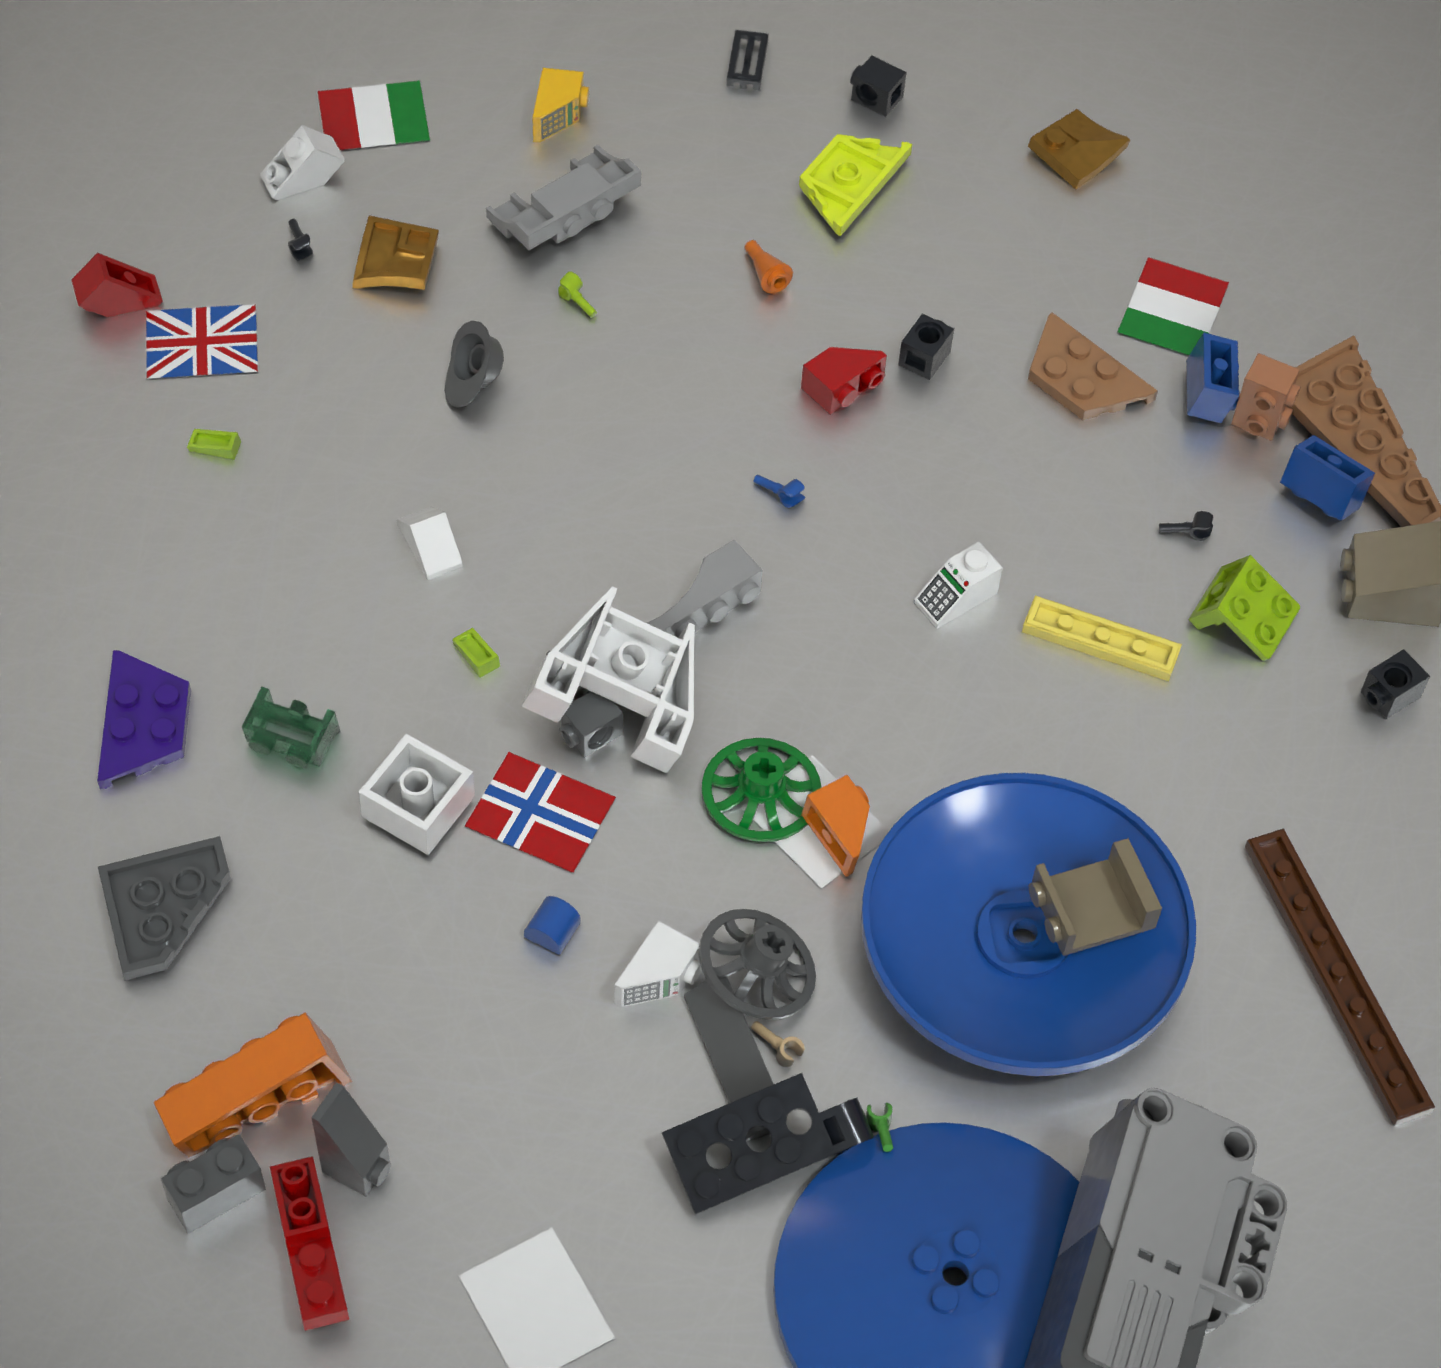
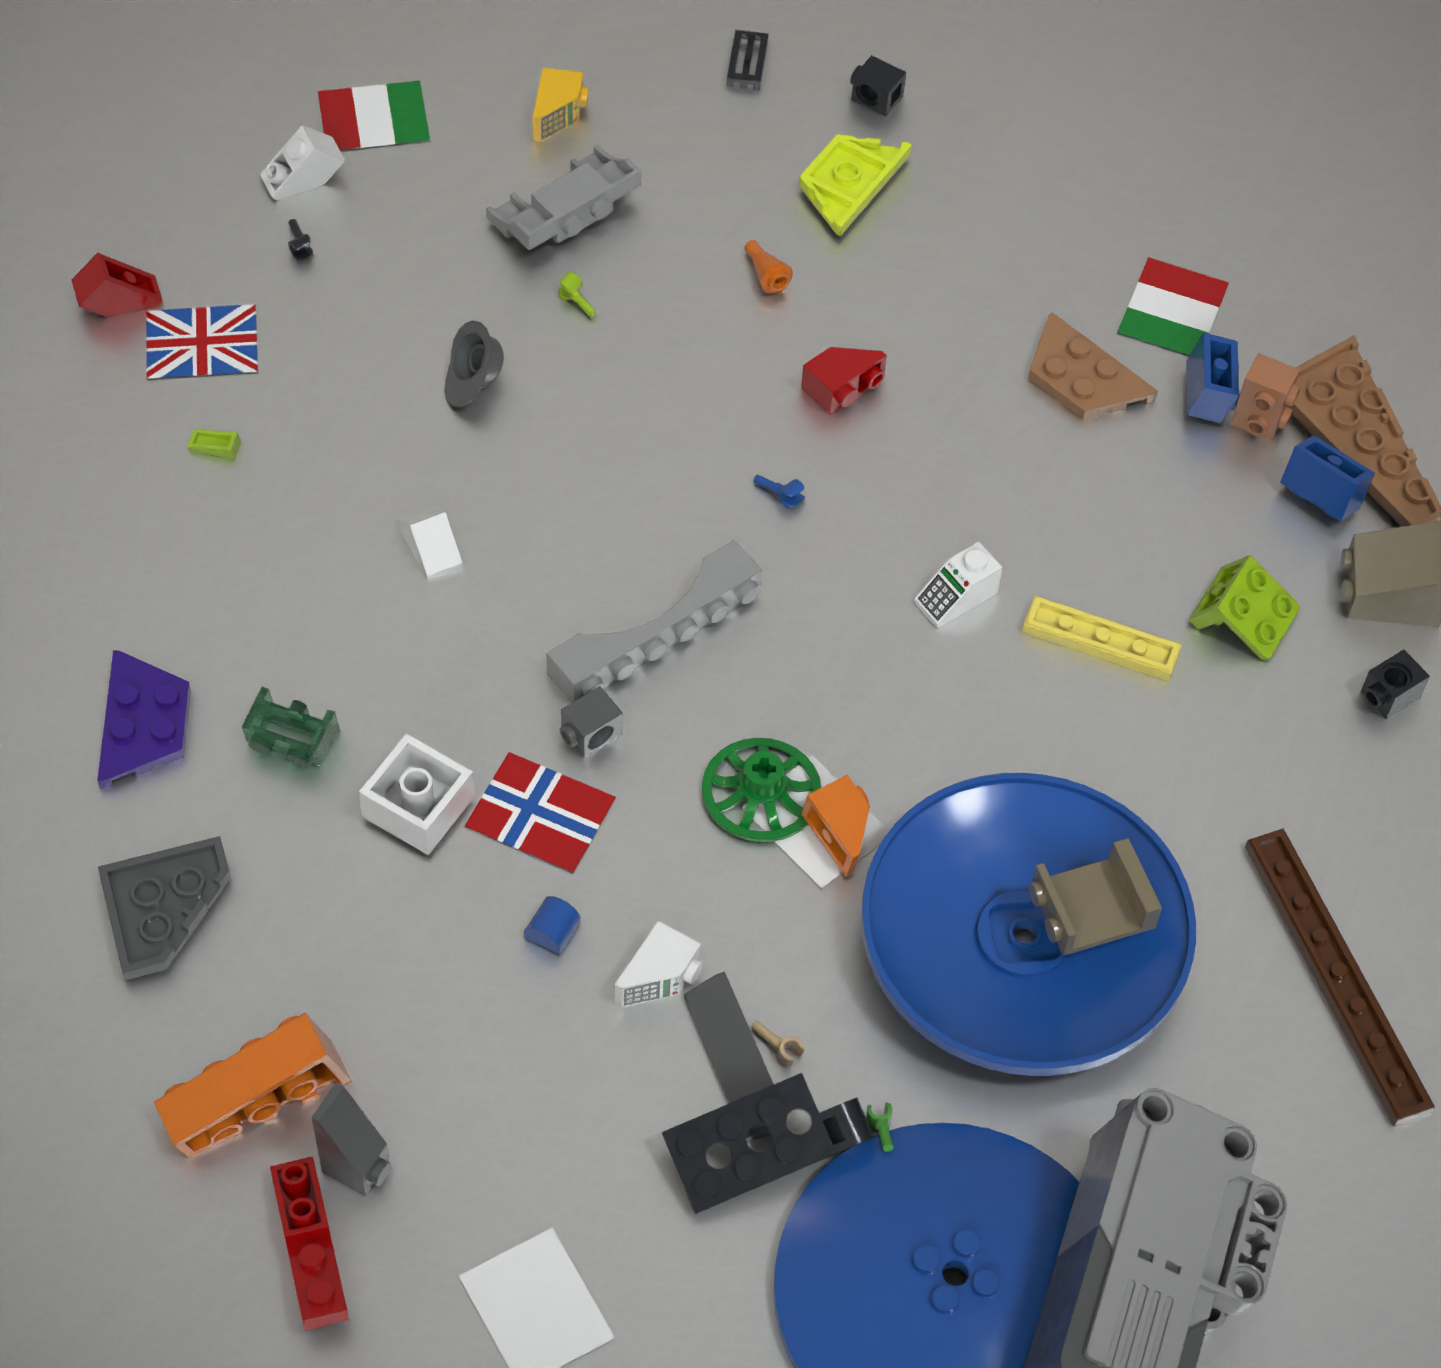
(213, 1182): dark grey brick -> none
(394, 254): pearl gold plate -> none
(476, 652): lime piece -> none
(629, 666): white wedge -> none
(764, 956): dark grey wheel -> none
(926, 346): black brick -> none
(1077, 147): pearl gold plate -> none
(1199, 528): black hand -> none

